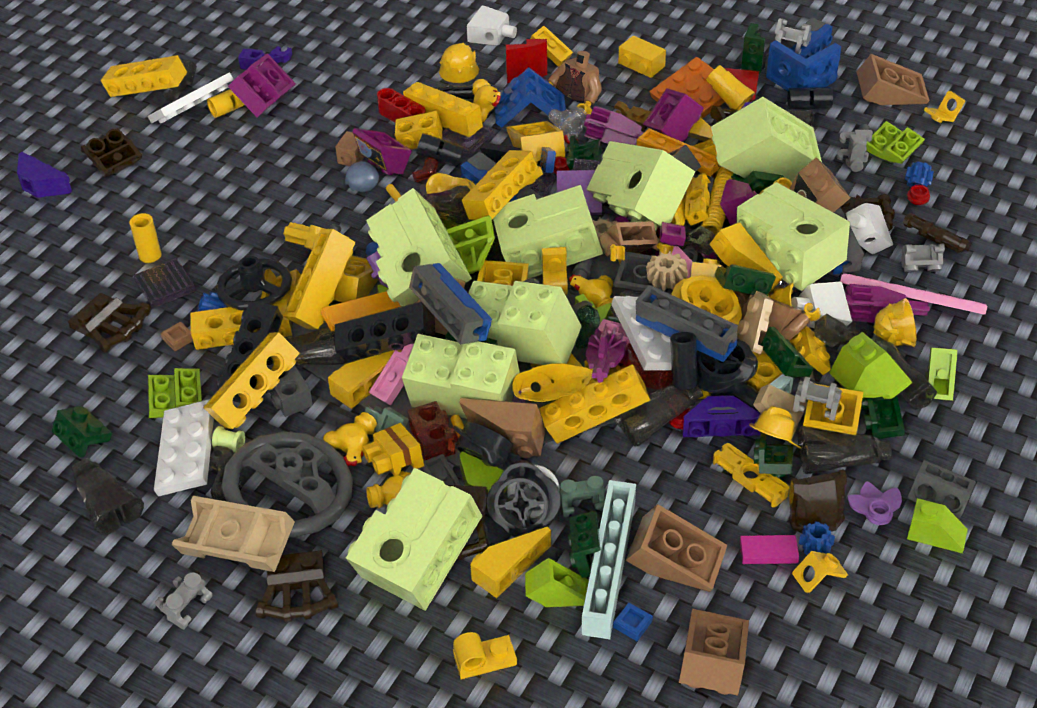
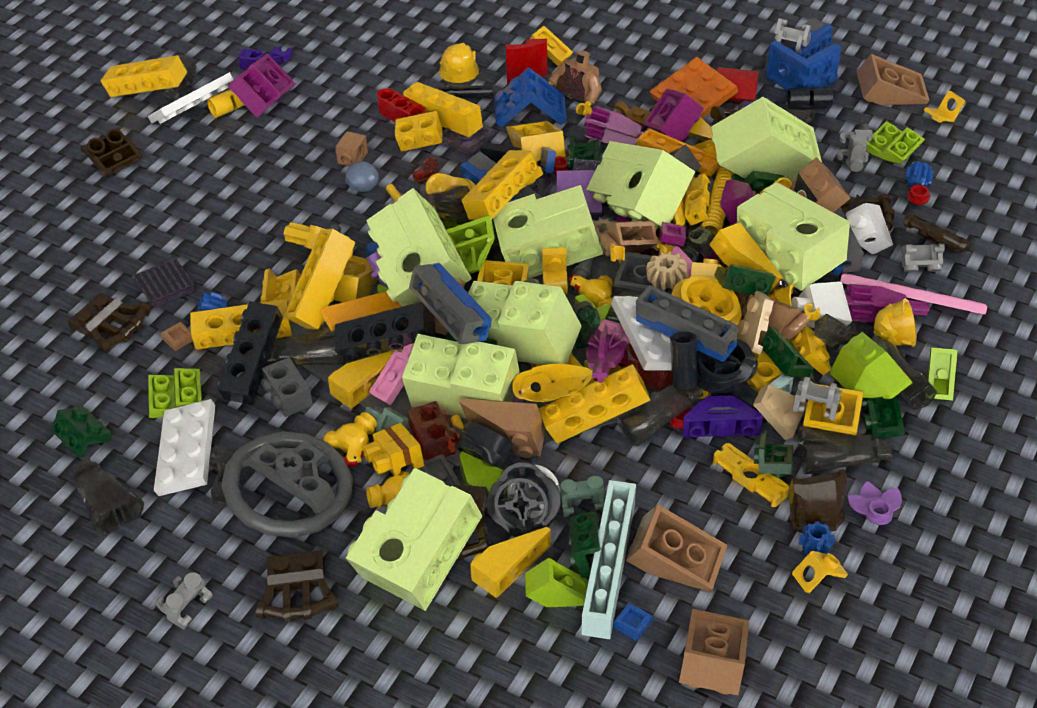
(41, 178): dark purple slope -> none
(145, 238): yellow pin -> none
(221, 403): yellow brick -> none
(228, 439): yellowish green bush -> none
(236, 533): tan piece -> none
(252, 280): black piece -> none
(382, 150): magenta slope -> none
(440, 149): black pin -> none
(480, 657): yellow plate -> none
(485, 96): yellow animal -> none
(489, 27): white torso -> none
(569, 121): clear animal -> none
(642, 56): yellow brick -> none
(729, 88): yellow plant -> none
(753, 49): dark green bracket -> none
(769, 549): dark pink tile -> none
(776, 423): yellow piece -> none
(937, 526): lime slope -> none
(944, 484): dark grey brick -> none

